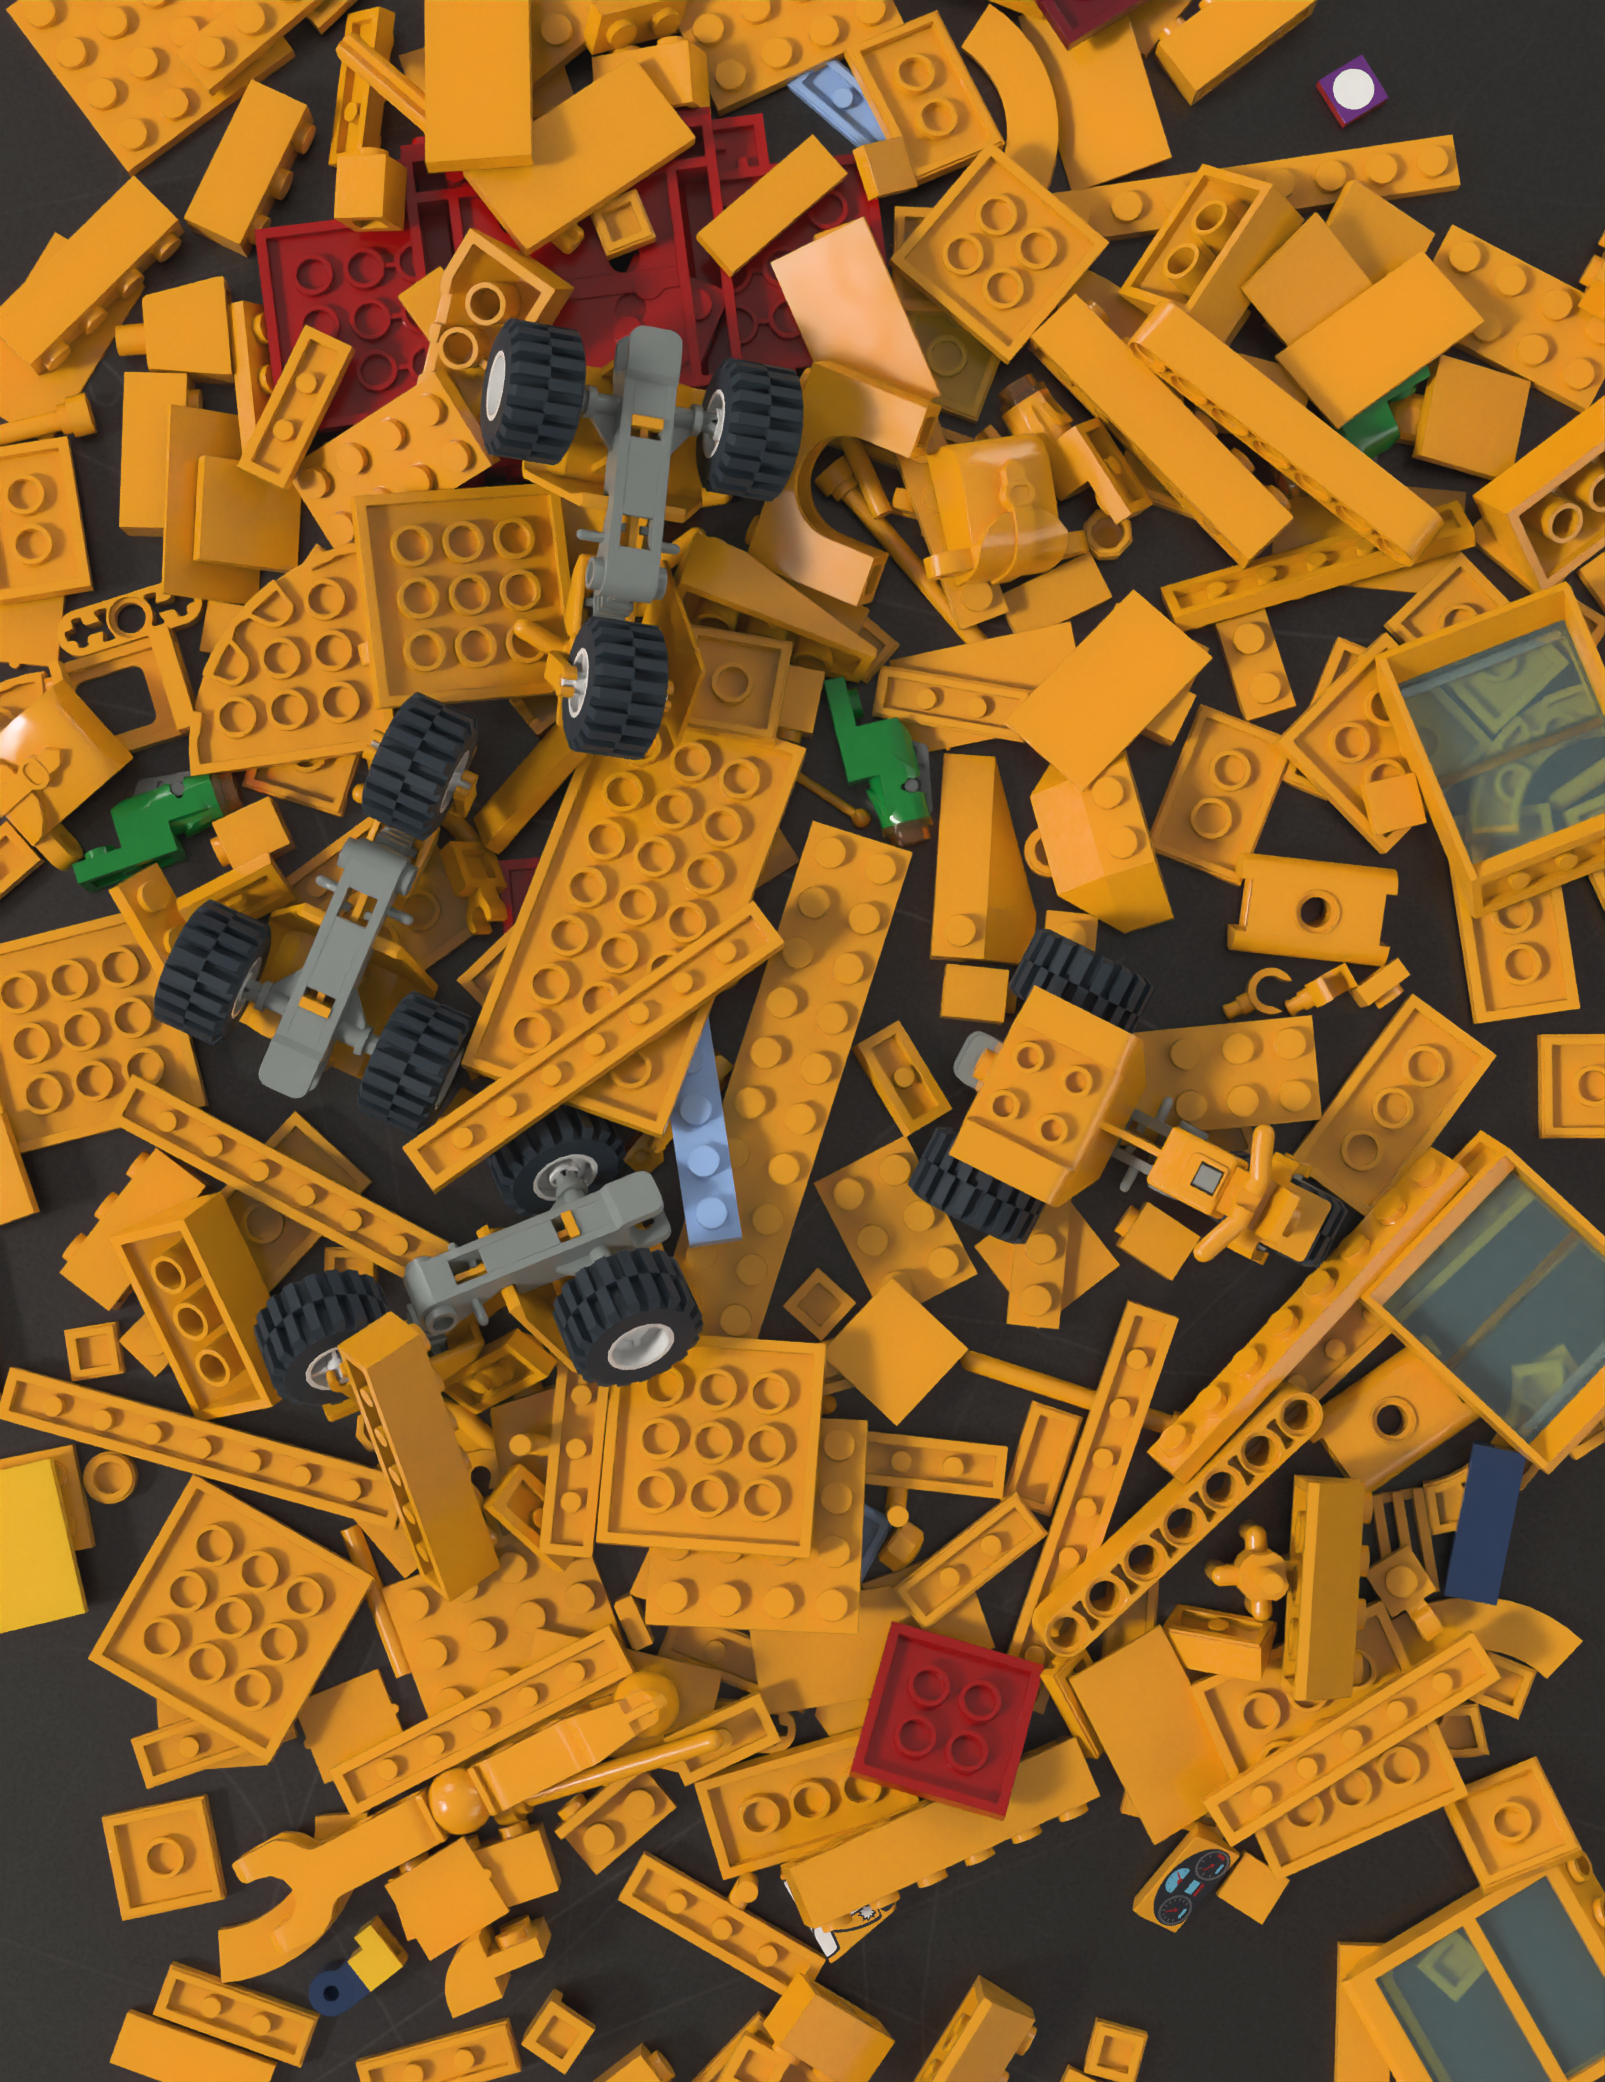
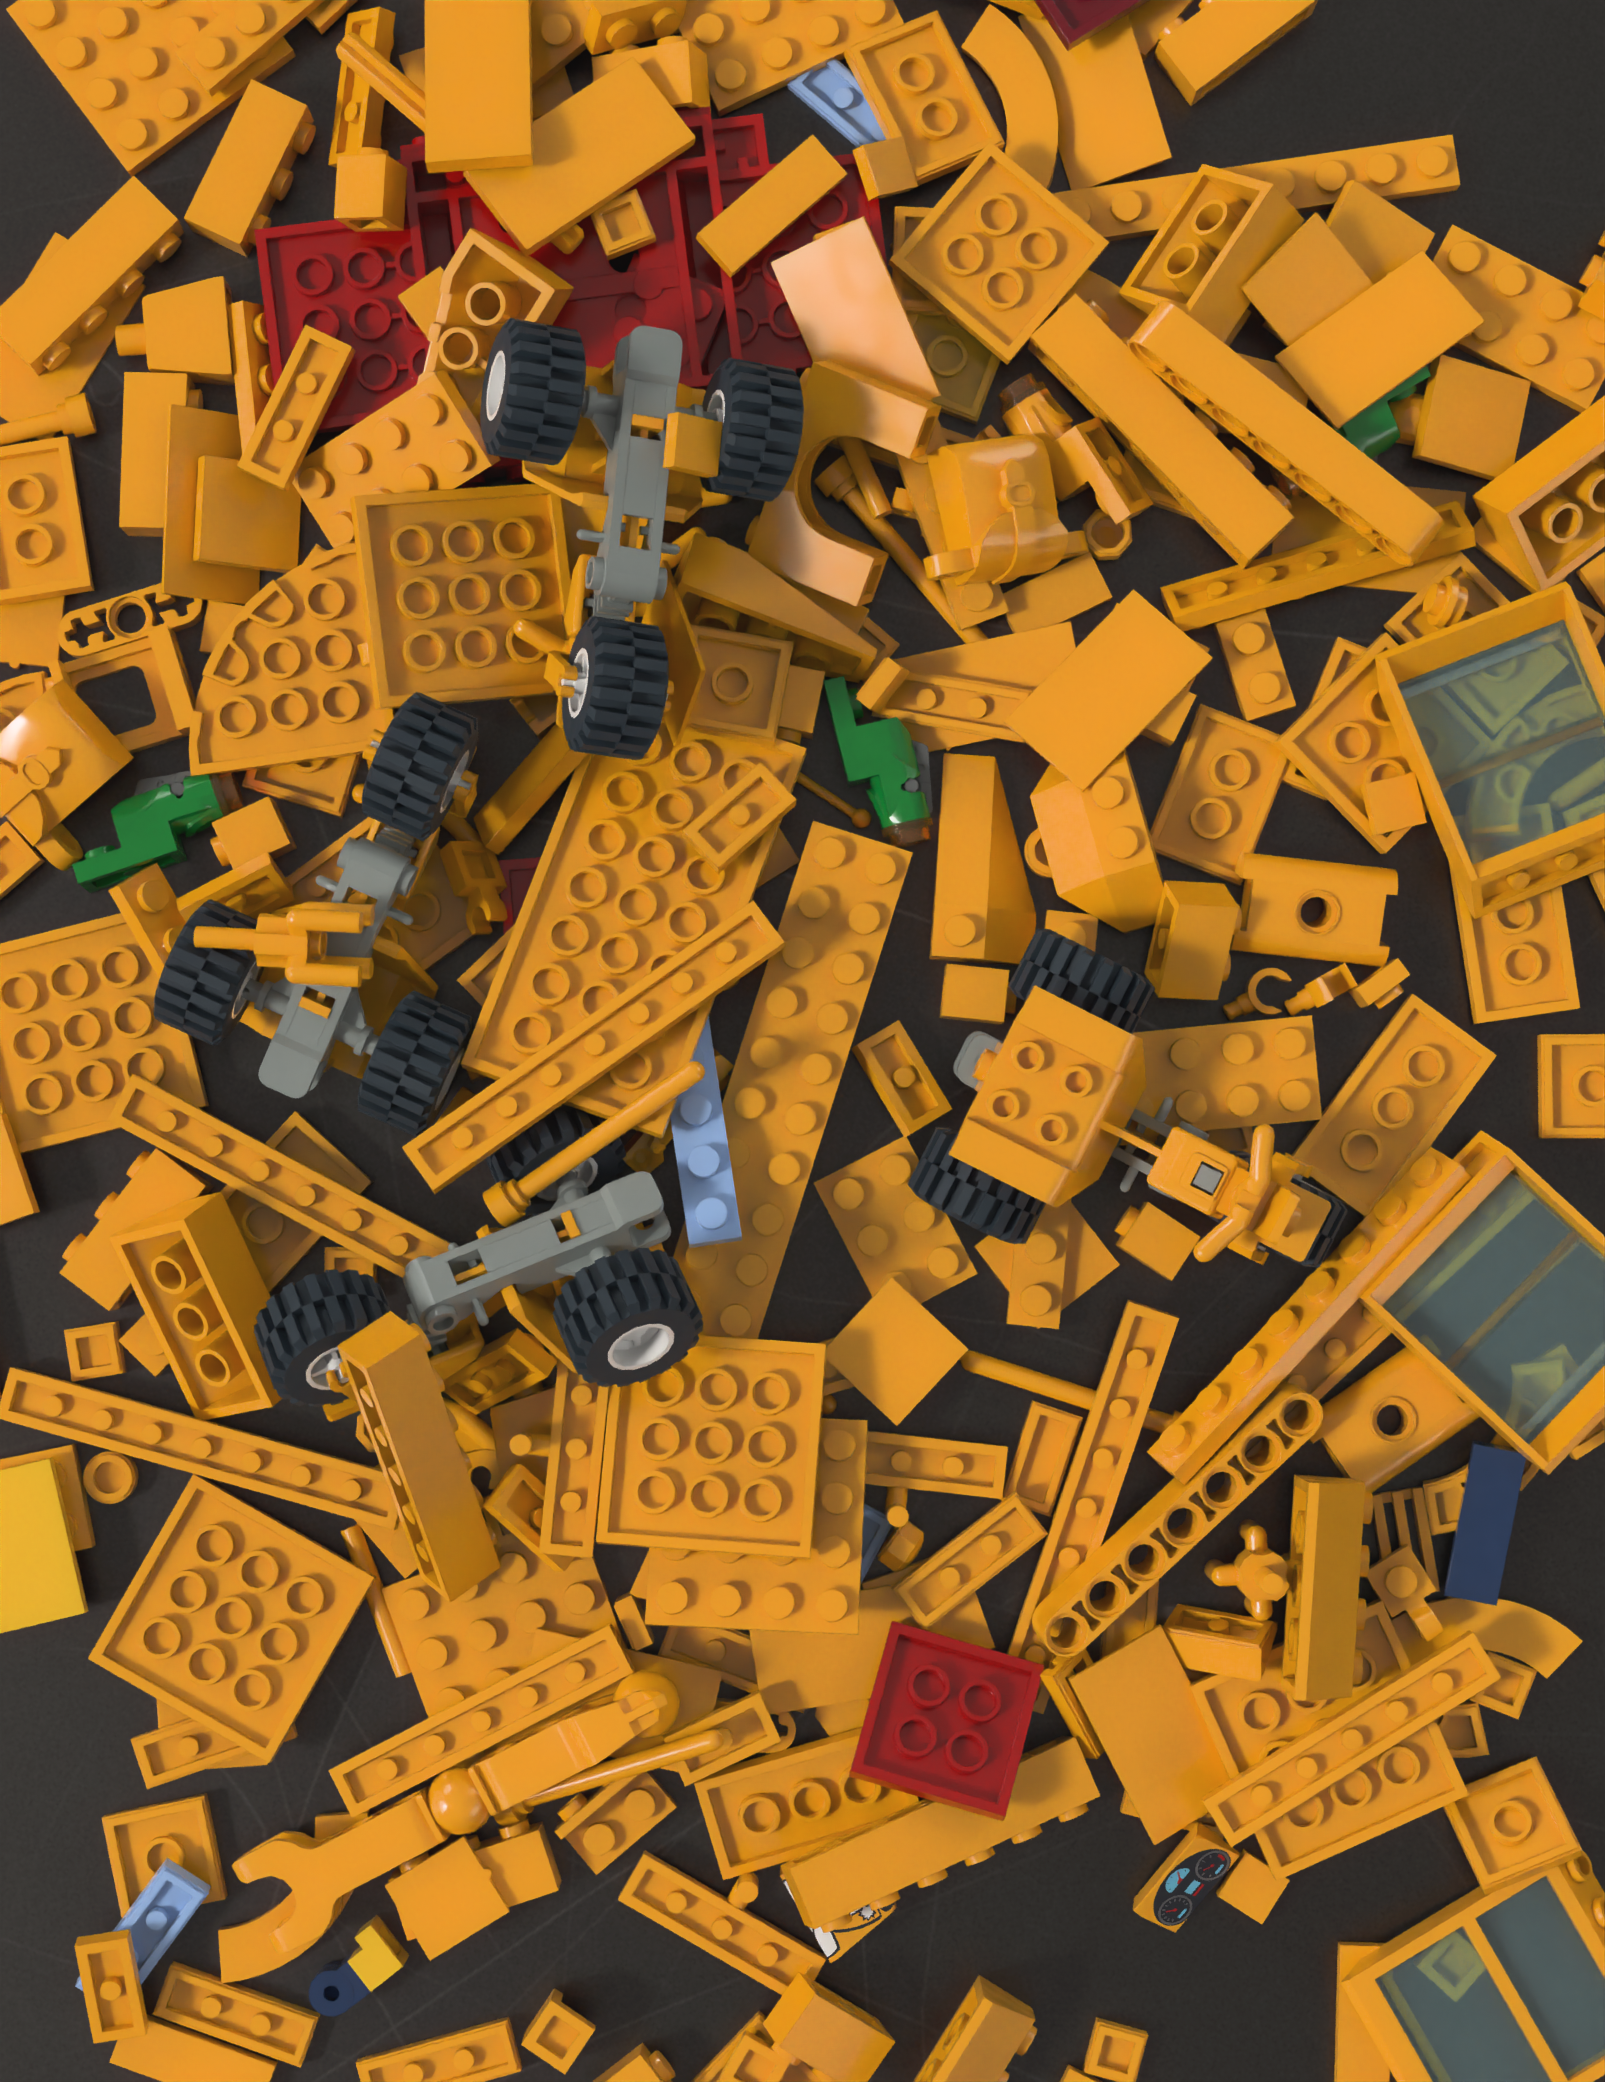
(111, 1986): none -> light orange plate
(161, 1914): none -> light blue tile
(300, 942): none -> light orange plant
(348, 1720): light orange piece -> none
(485, 1961): light orange brick -> none
(510, 1199): none -> light orange piece
(692, 445): none -> light orange tile
(739, 817): none -> light orange plate
(819, 1304): light orange plate -> none
(882, 684): none -> light orange tile
(1192, 940): none -> light orange brick
(1352, 91): tile -> none
(1445, 602): none -> light orange plate

